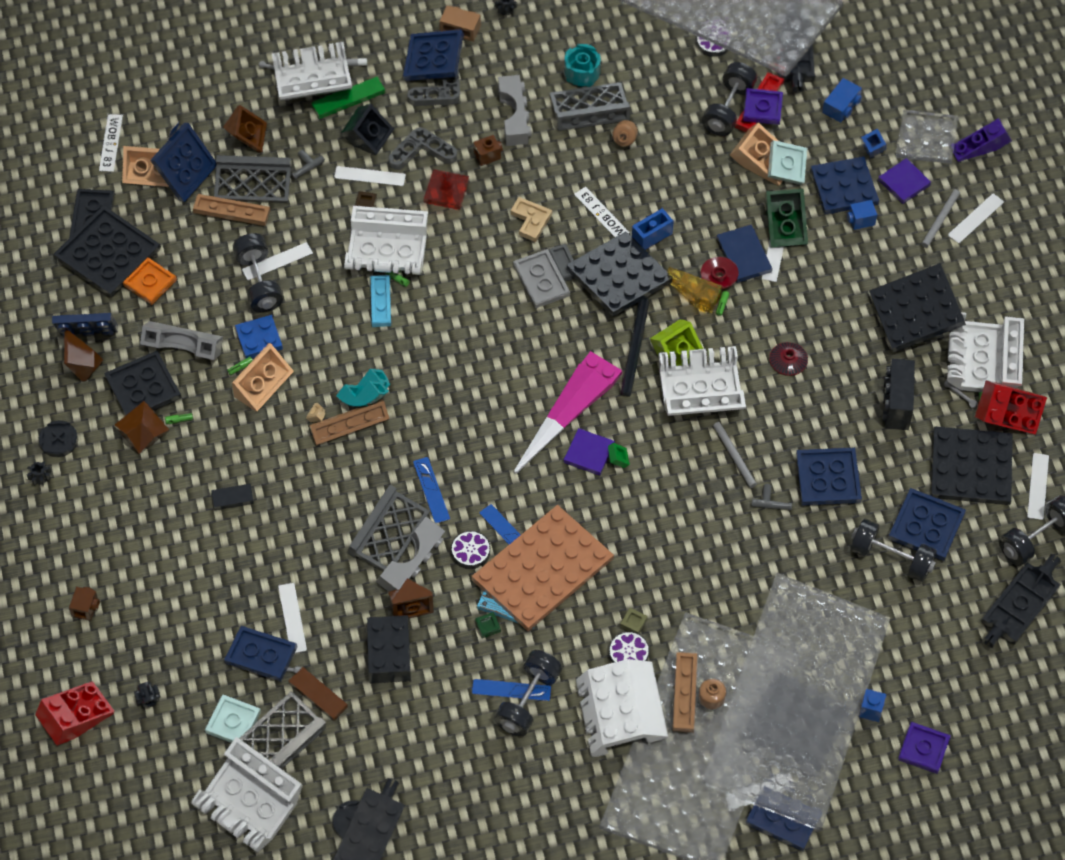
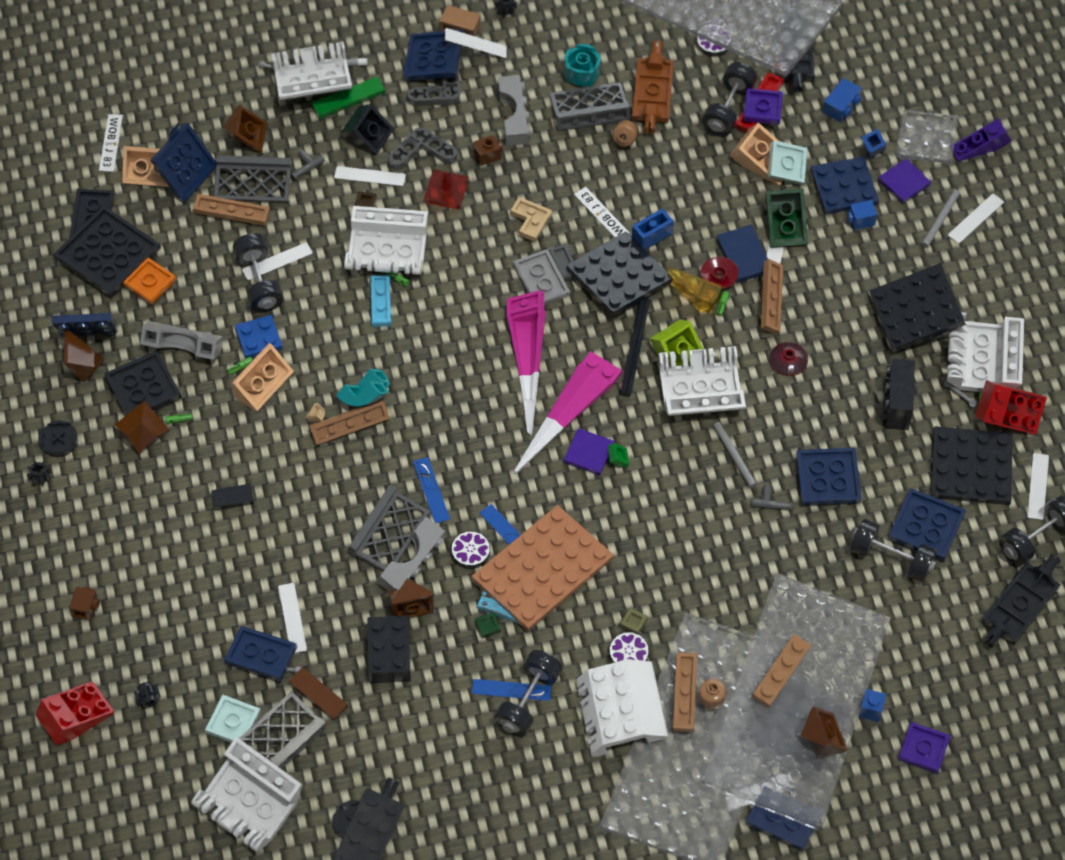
(475, 42): none -> white sticker
(526, 325): none -> dark pink plate
(653, 88): none -> dark orange plate
(772, 296): none -> medium nougat plate
(781, 671): none -> medium nougat plate
(824, 733): none -> reddish brown slope

